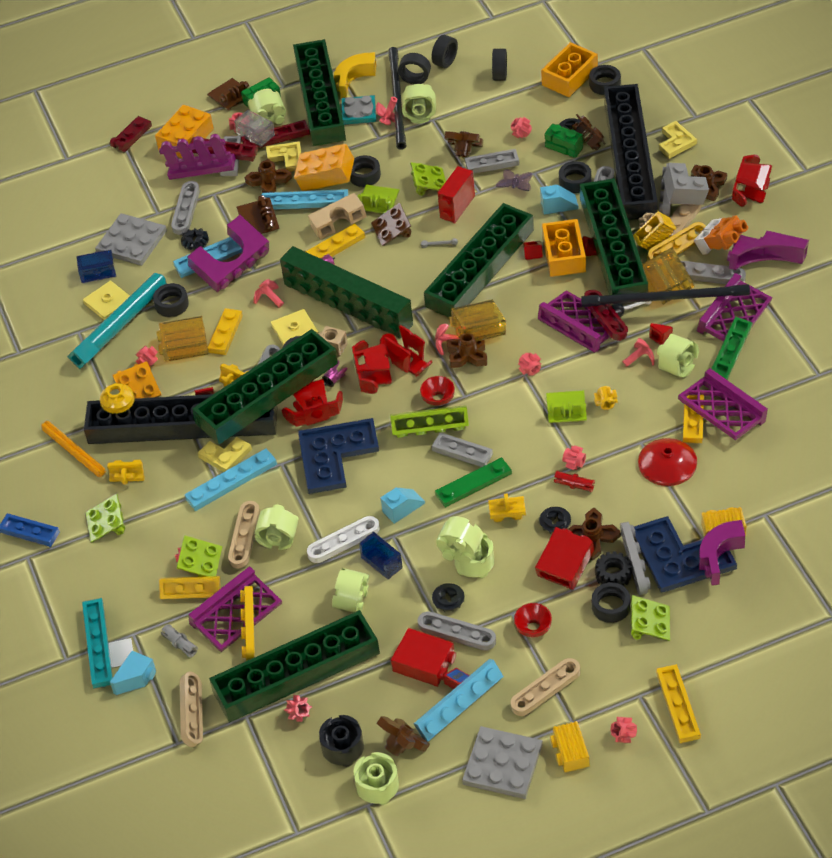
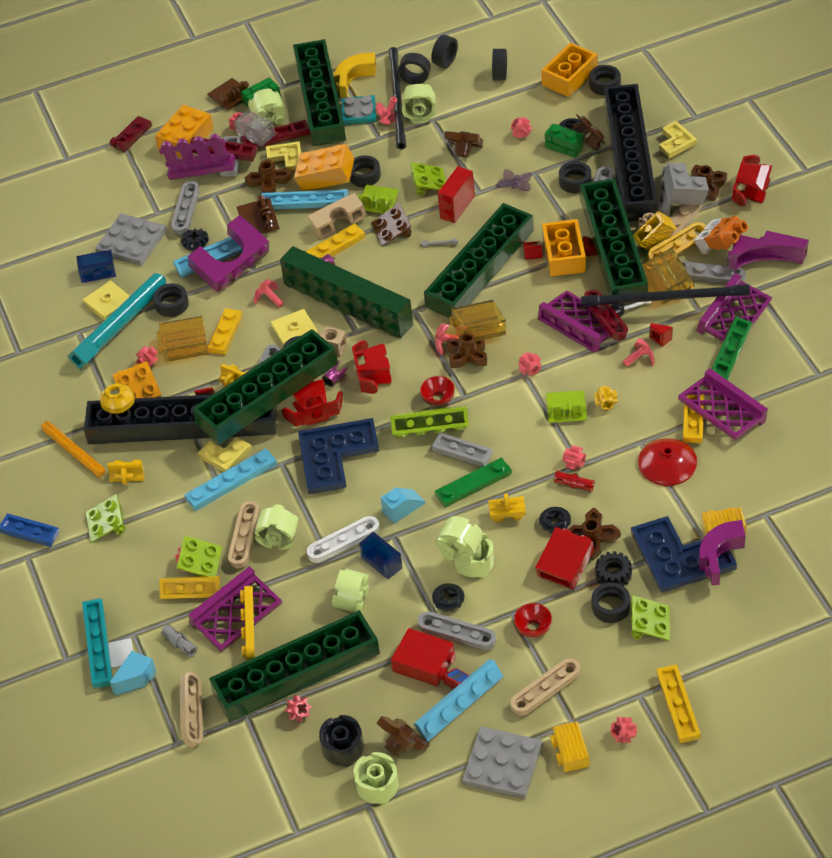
(401, 355): red piece -> none
(492, 161): light grey plate -> none
(557, 199): medium azure slope -> none
(632, 550): light grey plate -> none
(677, 355): yellowish green brick -> none

